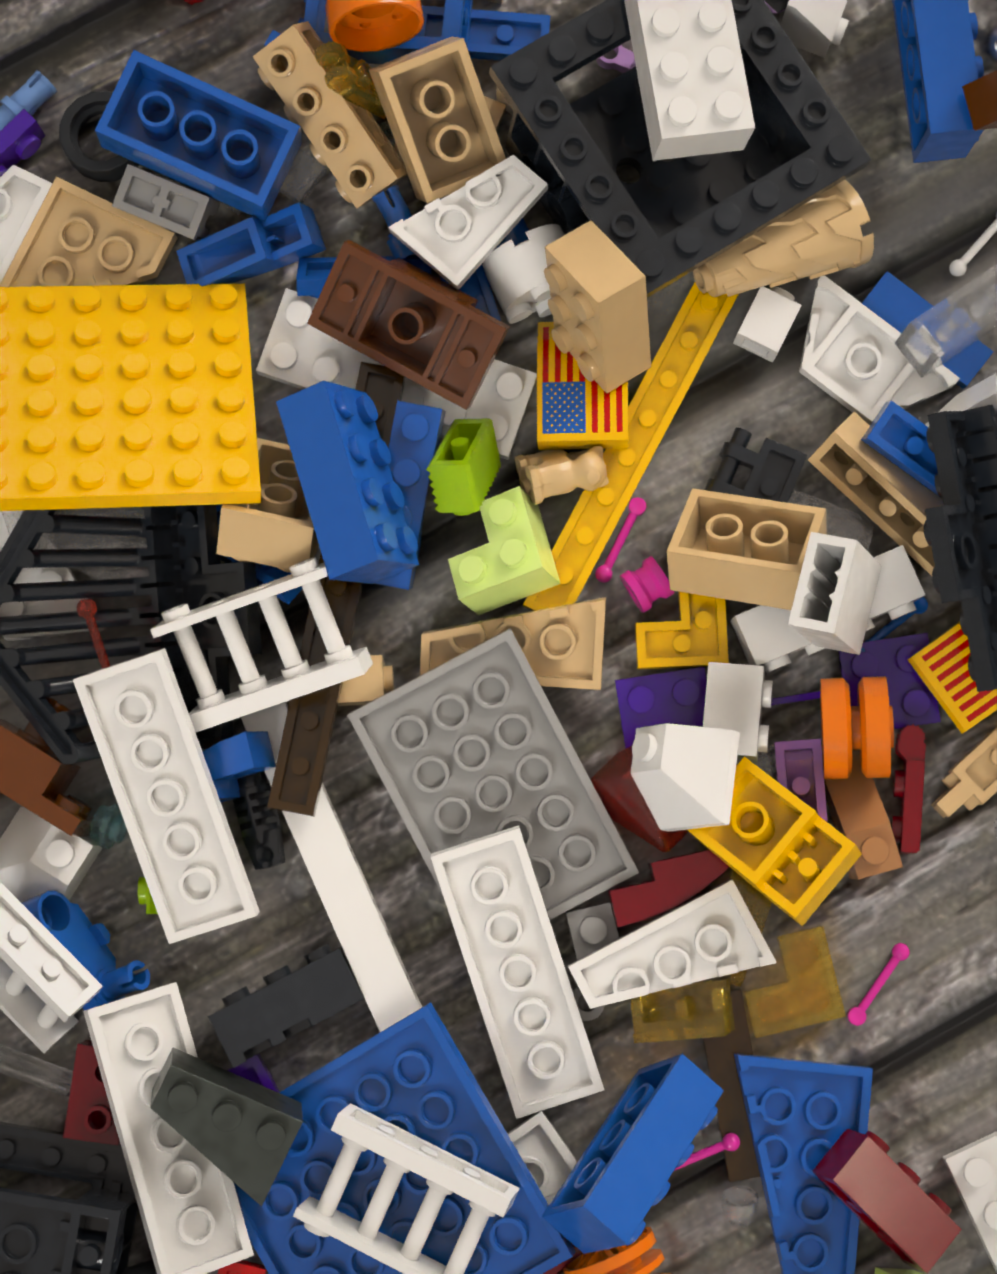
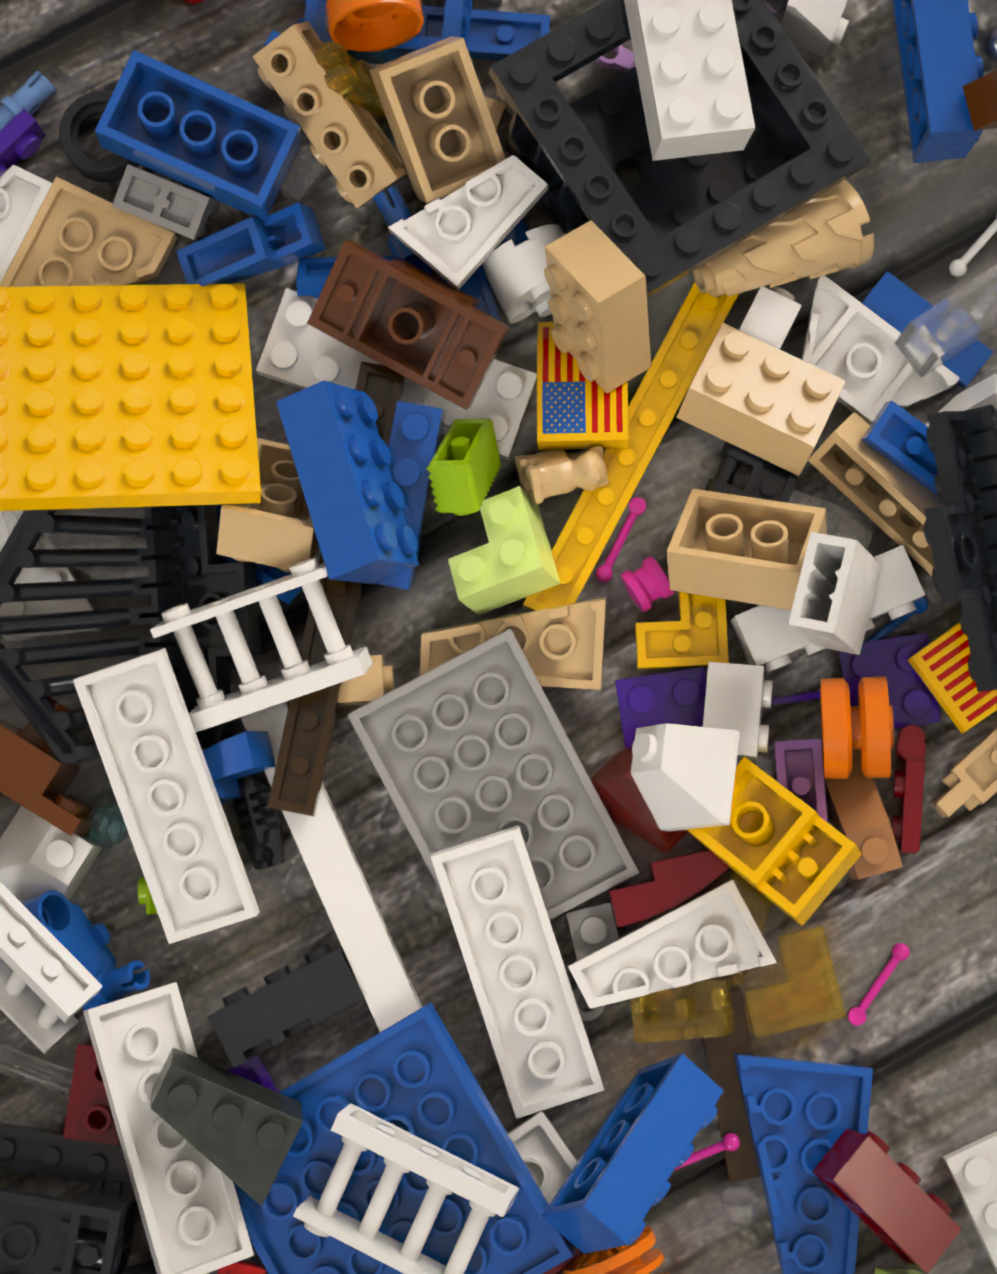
(87, 609): clear red hinge -> none
(760, 399): none -> tan brick

